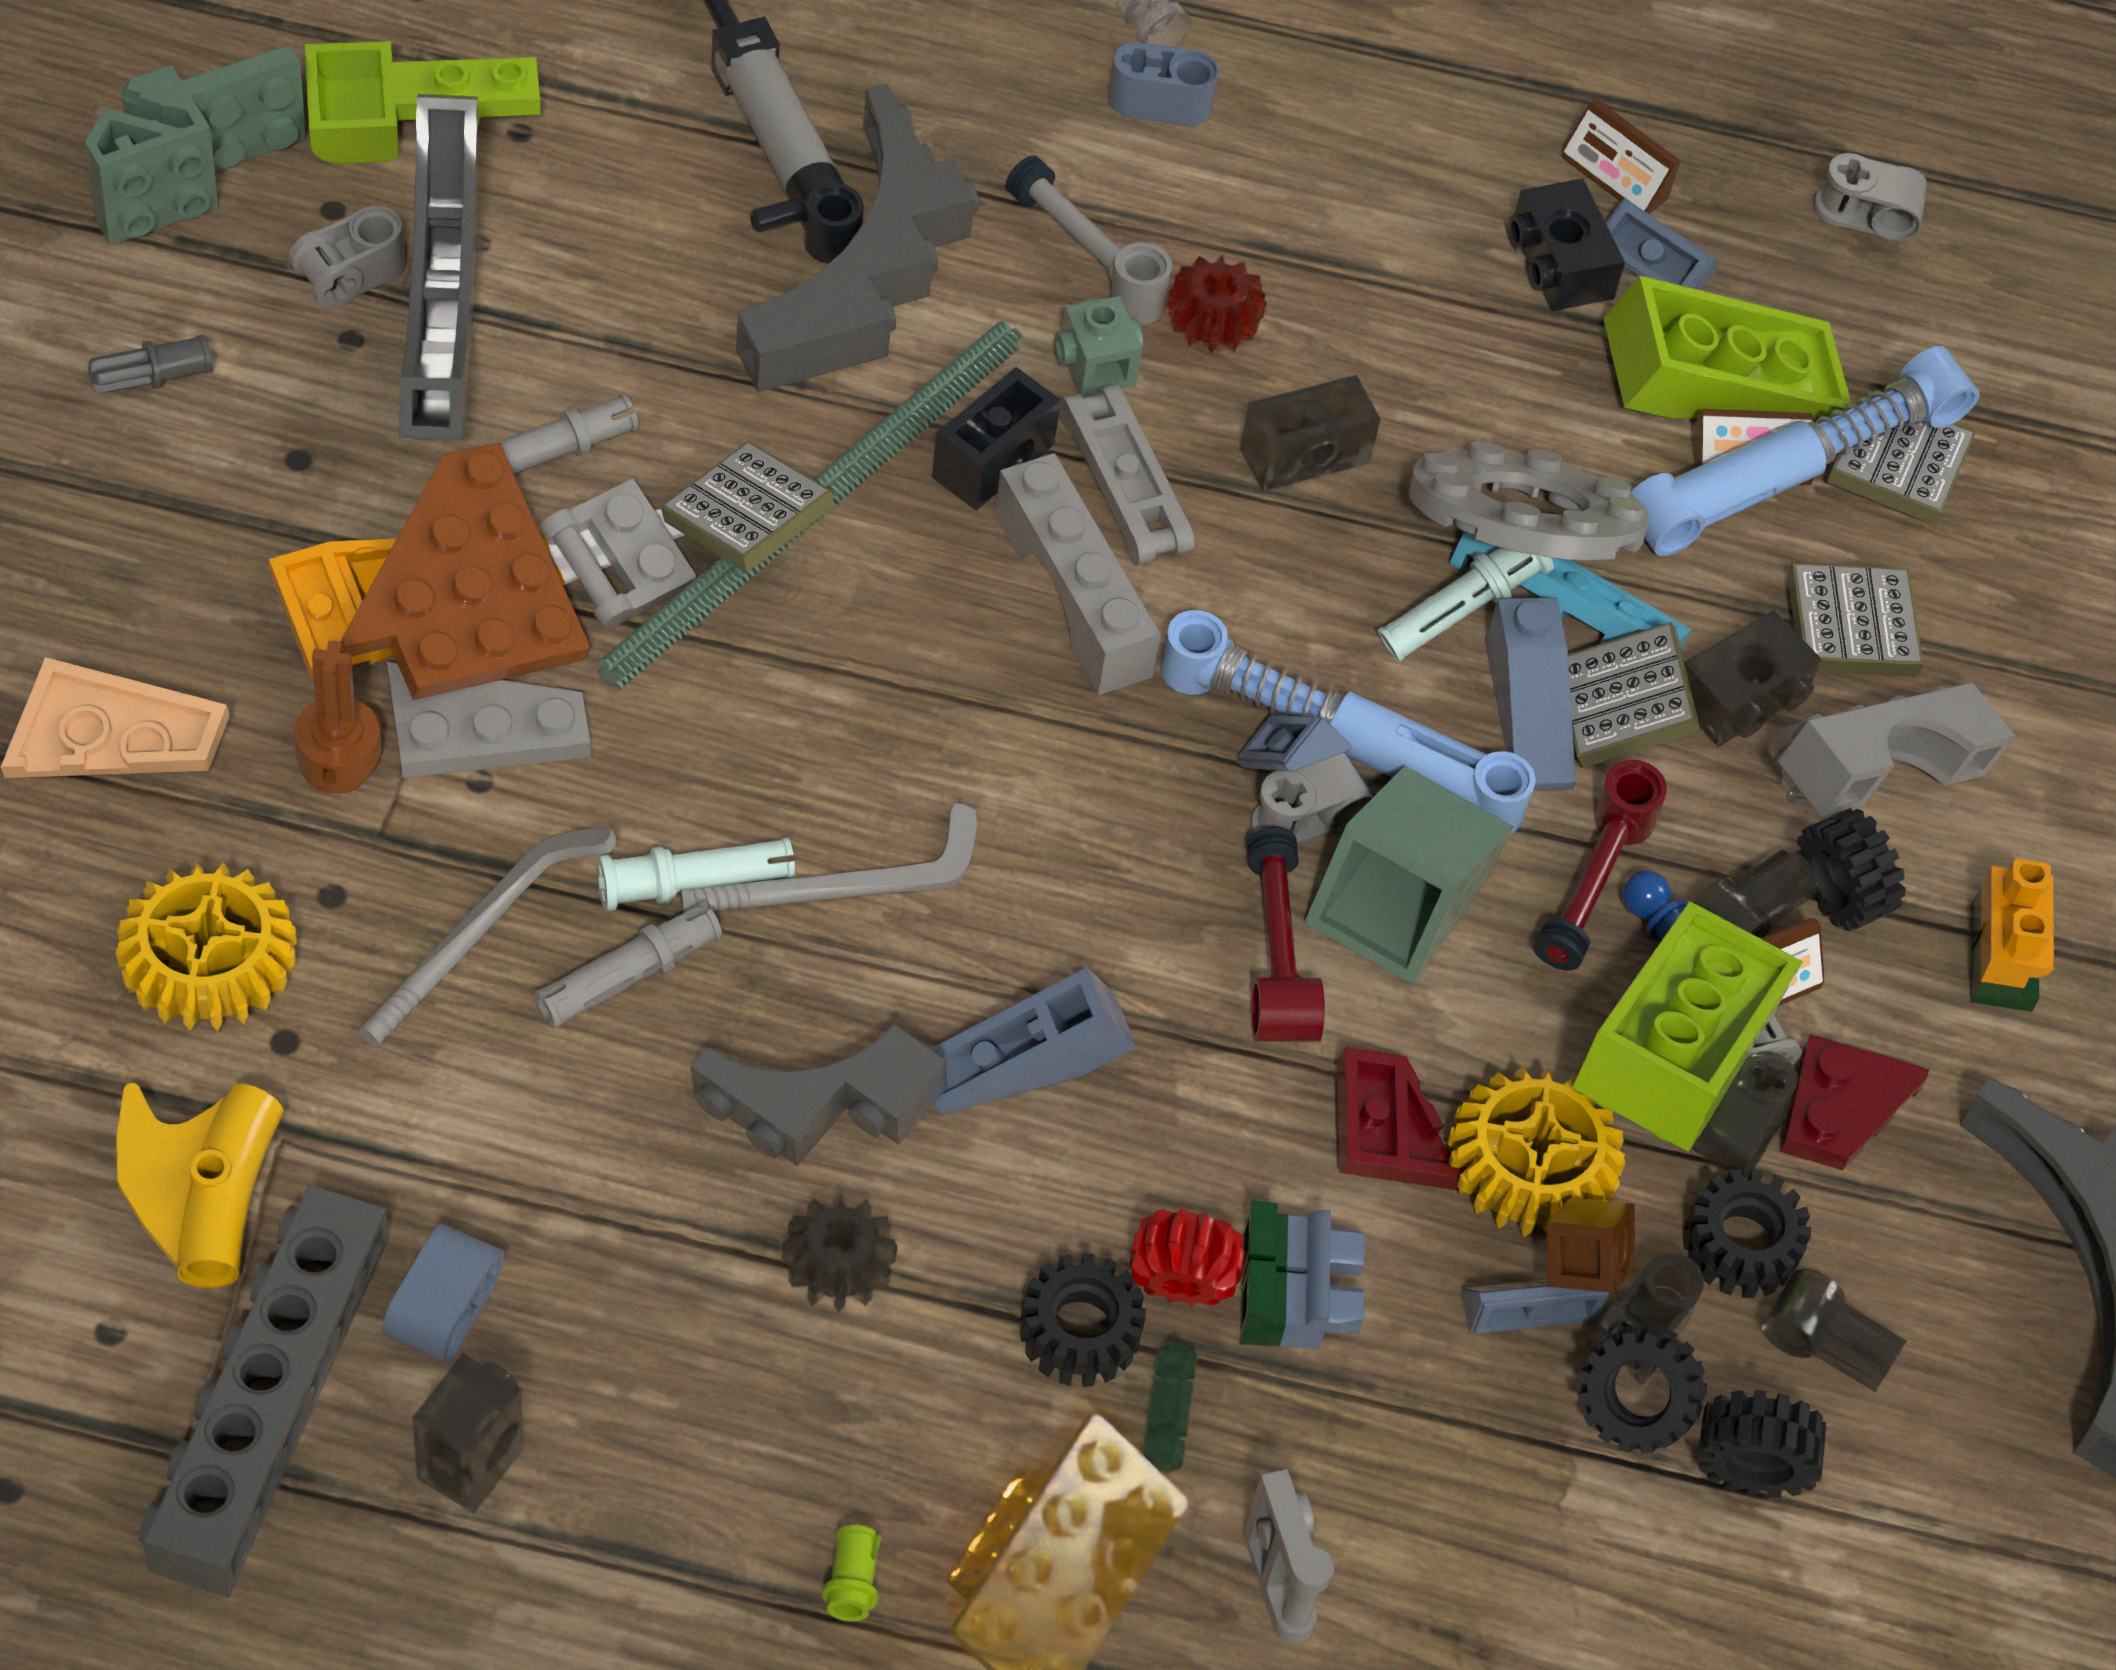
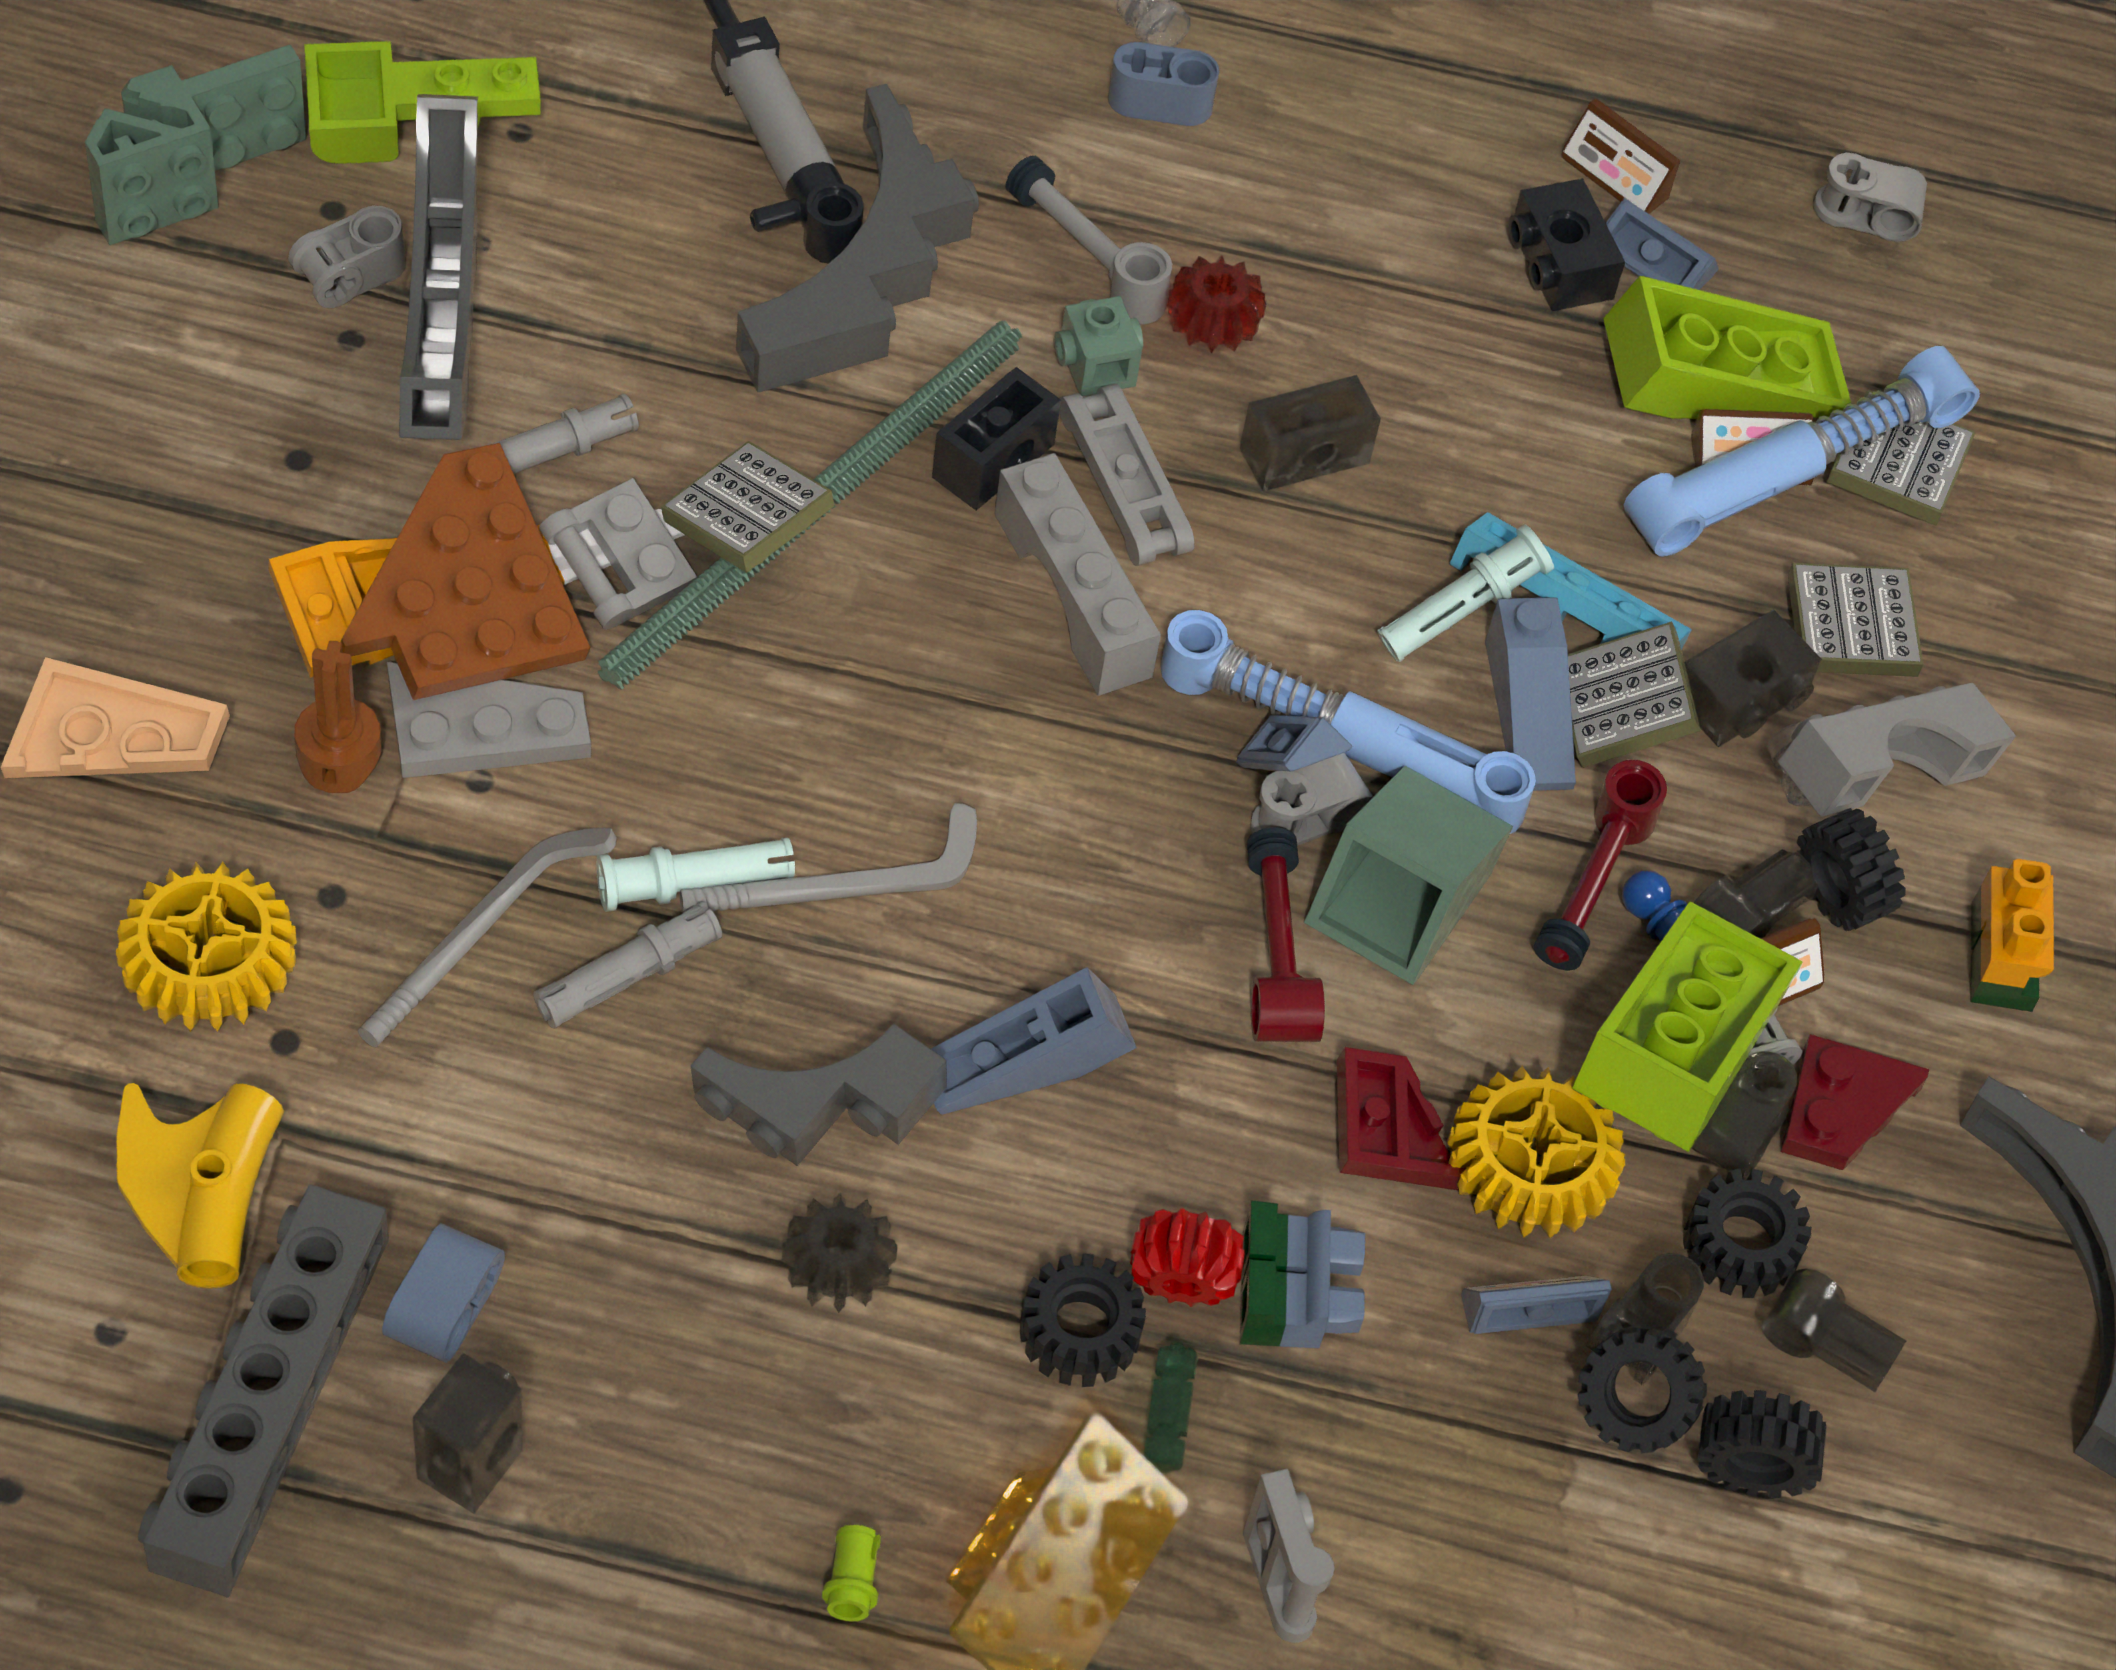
(150, 364): dark grey axle -> none
(1591, 1245): reddish brown brick -> none
(1595, 527): light grey plate -> none

